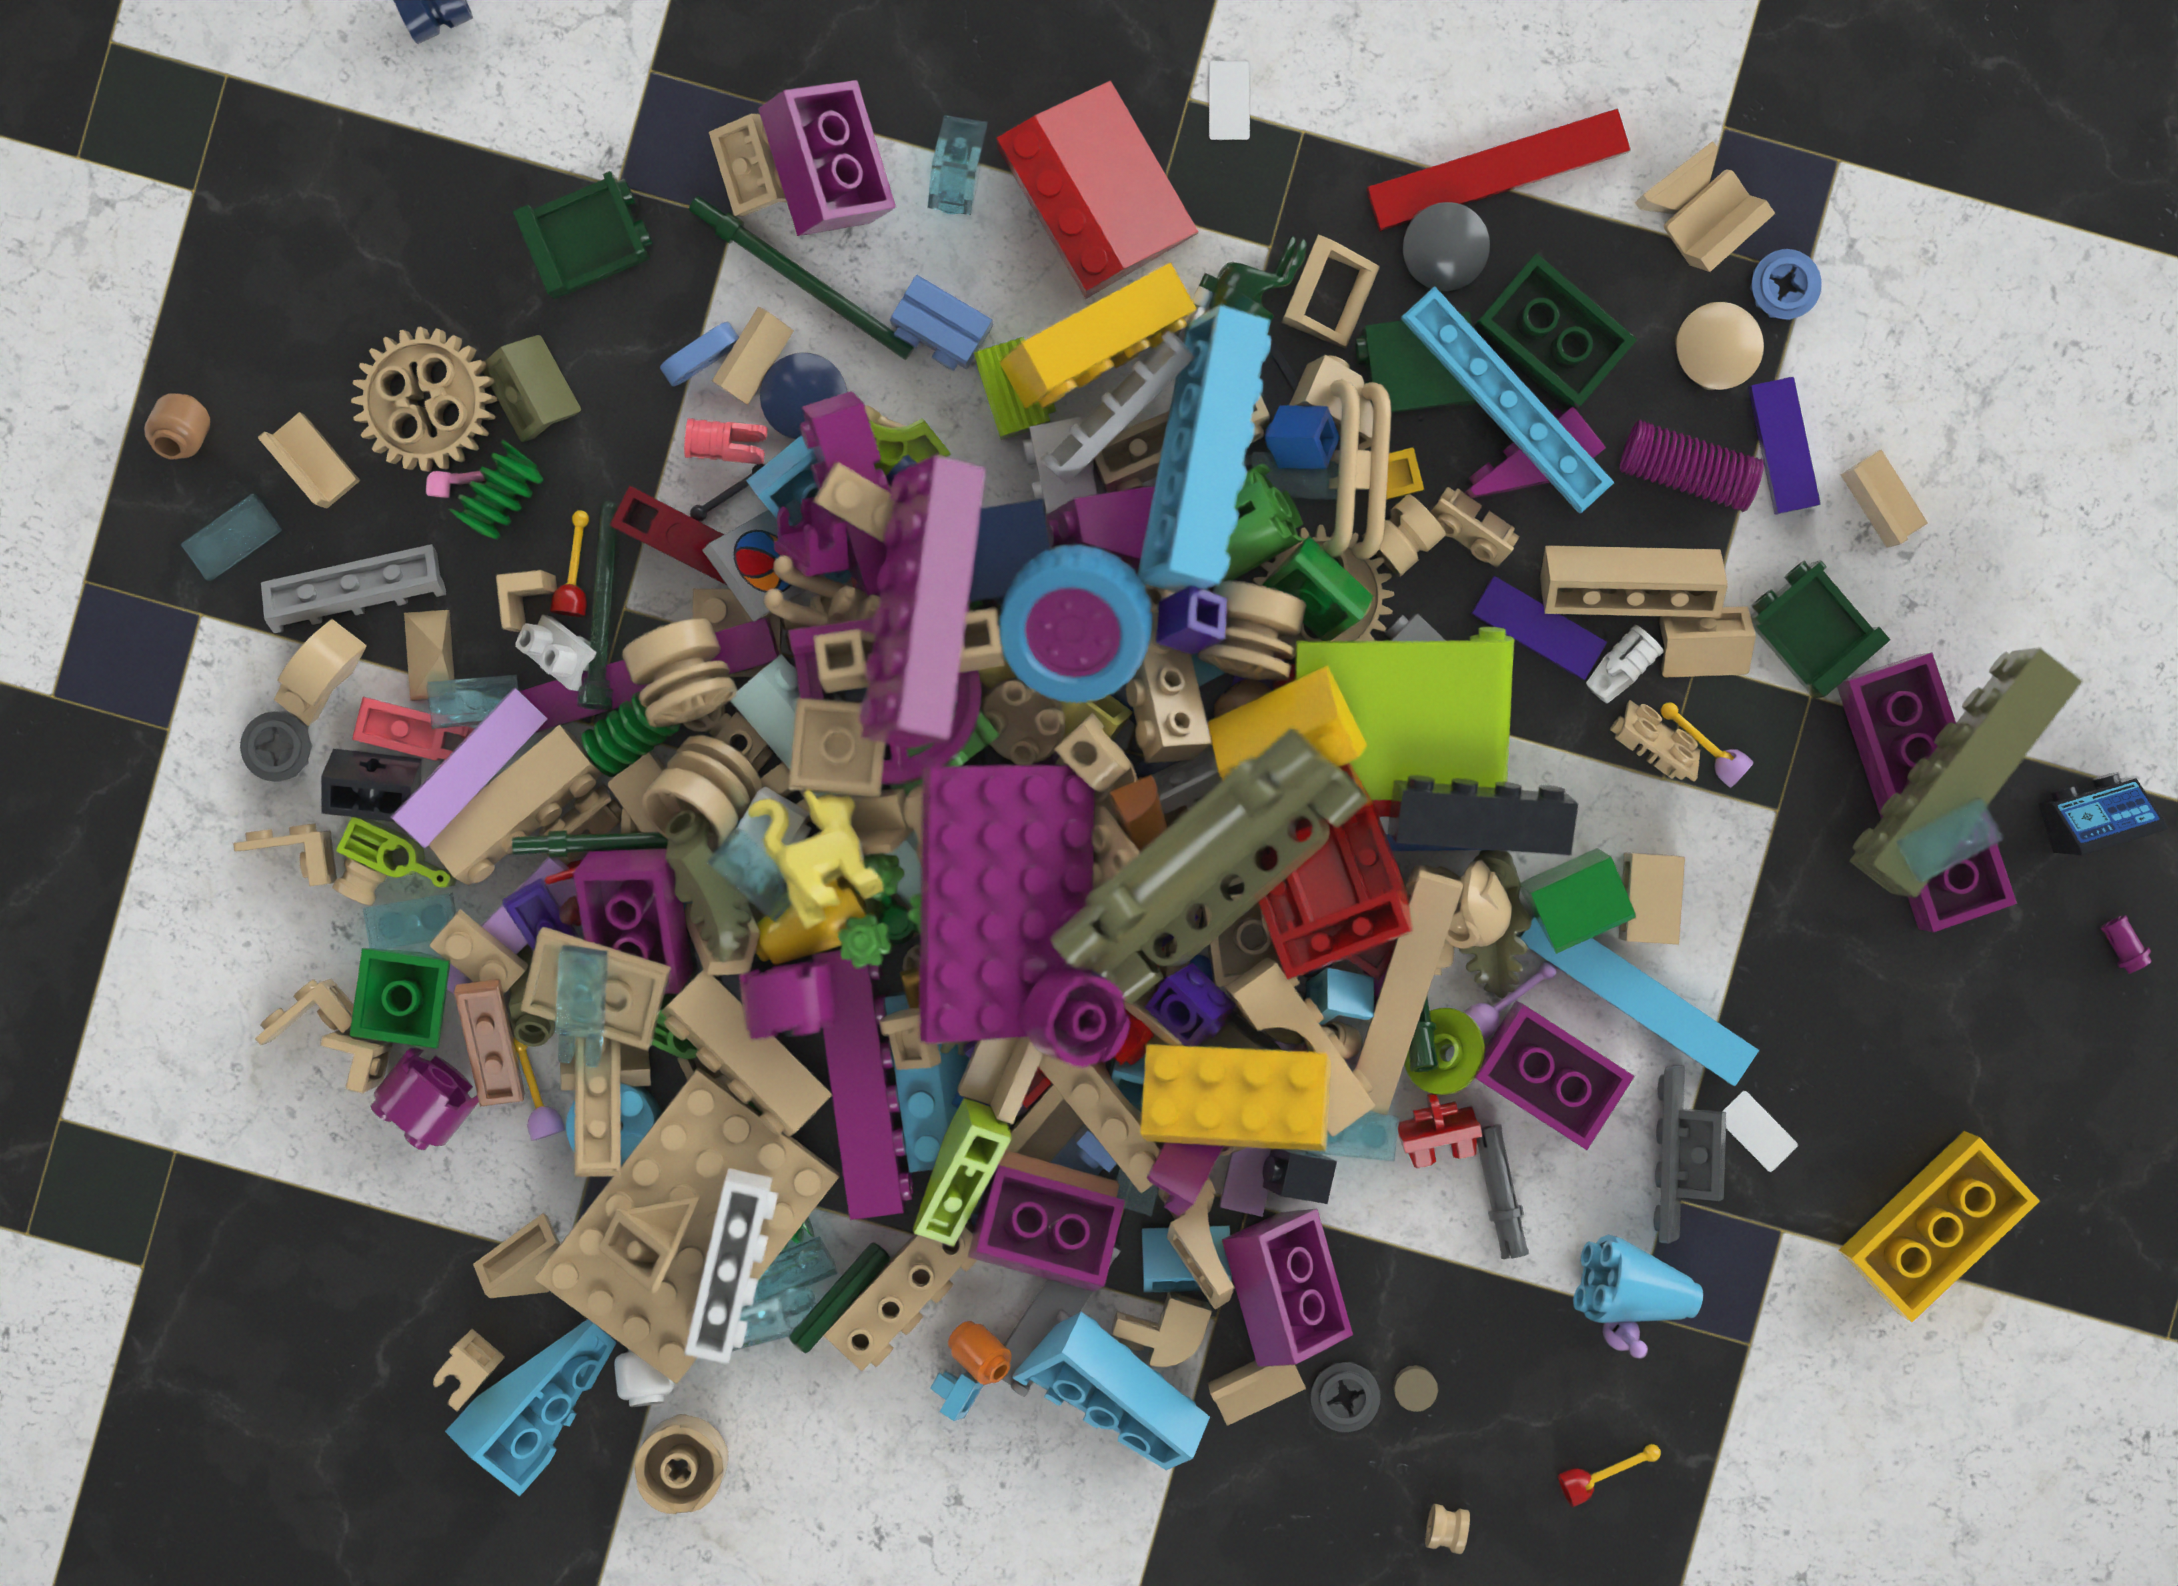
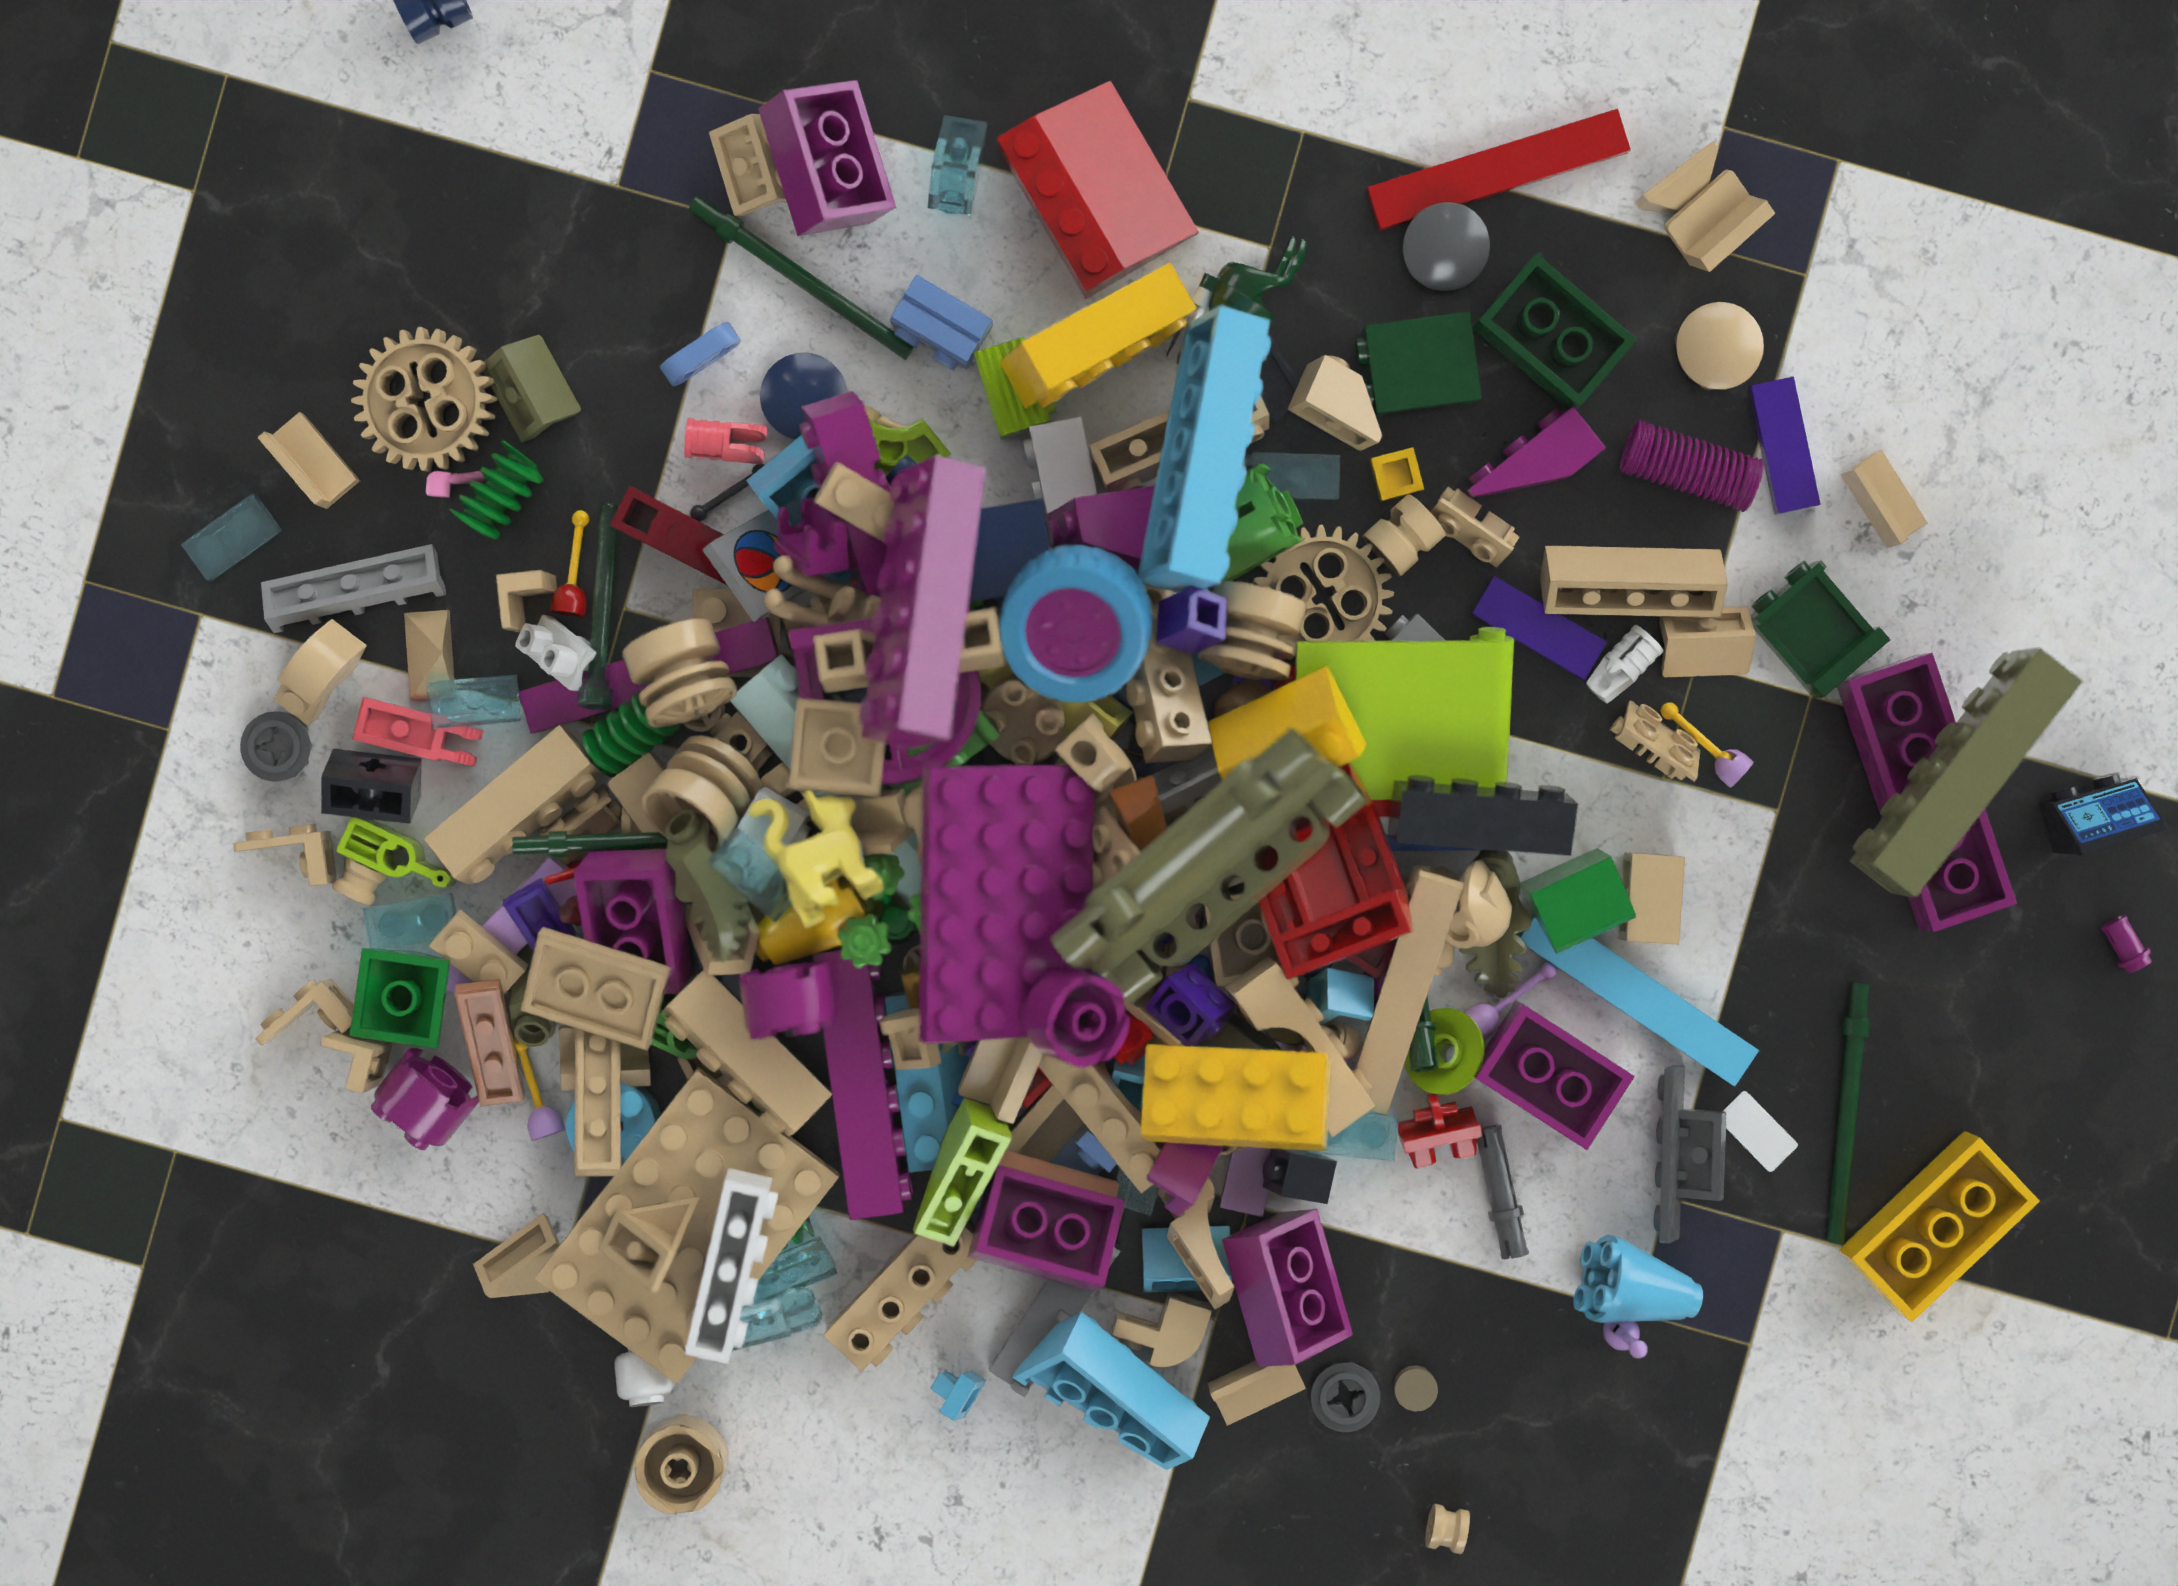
(177, 426): medium nougat head -> none
(469, 768): lavender tile -> none
(471, 1363): tan hinge -> none
(519, 1417): medium azure wedge -> none
(581, 1001): clear light blue hinge -> none
(584, 236): dark green panel -> none
(752, 355): tan tile -> none
(839, 1297): dark green axle -> none
(980, 1352): orange brick -> none
(1119, 408): light grey hinge -> none
(1229, 100): white sticker -> none
(1302, 437): blue brick -> none
(1308, 280): tan tile -> none
(1330, 592): green slope -> none
(1360, 469): tan piece -> none
(1507, 400): medium azure tile -> none
(1579, 1484): hinge -> none
(1804, 277): medium blue gear -> none
(1855, 1028): none -> dark green bar
(1949, 839): clear light blue plate -> none

